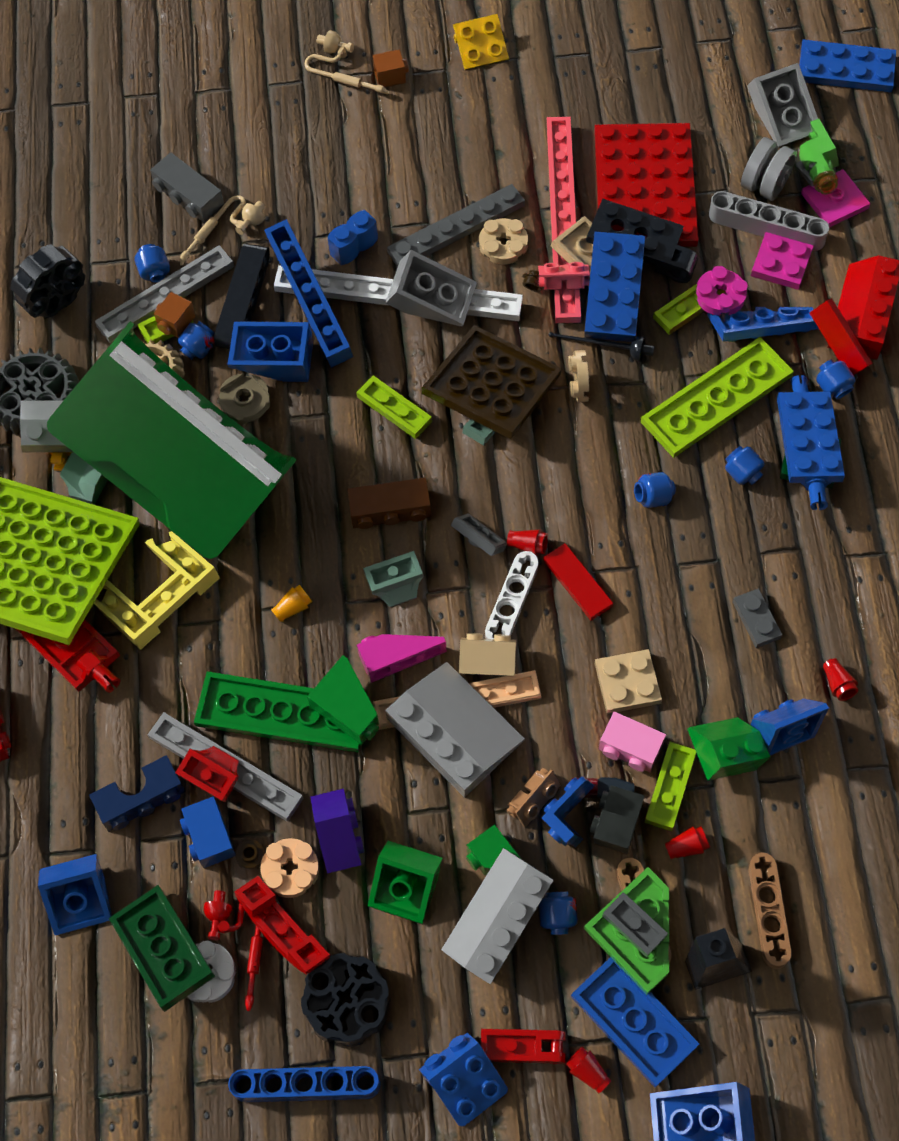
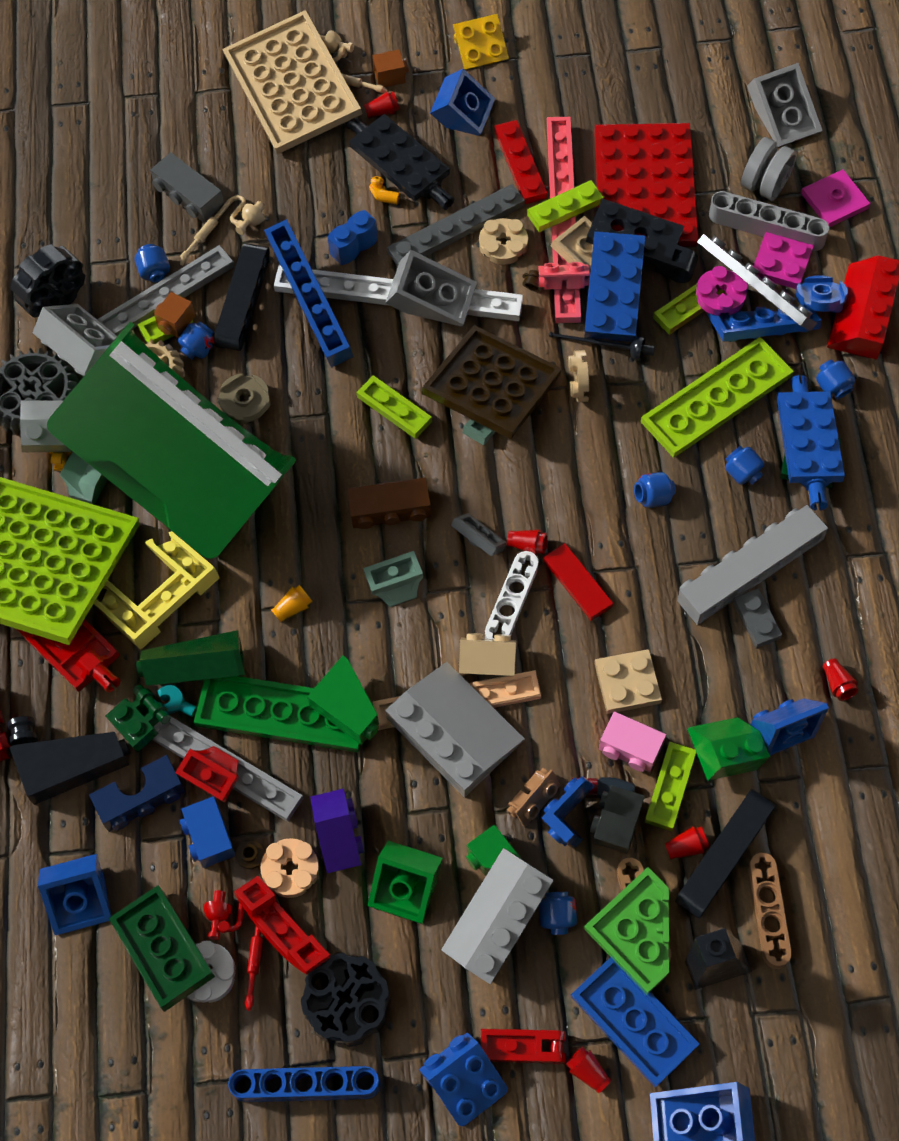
(21, 730): none -> black wheel
(66, 763): none -> black slope
(73, 335): none -> light grey brick
(132, 724): none -> dark green plate
(177, 700): none -> teal piece
(193, 660): none -> dark green slope
(272, 349): blue slope -> none
(292, 82): none -> tan plate
(381, 193): none -> light orange arm
(384, 104): none -> red cone
(392, 653): dark pink slope -> none
(401, 159): none -> black plate
(462, 103): none -> blue slope
(520, 161): none -> red plate
(564, 206): none -> lime plate
(635, 924): dark grey plate -> none
(725, 853): none -> black beam
(751, 564): none -> light grey brick
(764, 286): none -> plate
(818, 159): bright green plate -> none
(821, 294): none -> blue plate
(840, 336): red tile -> none
(847, 65): blue plate -> none

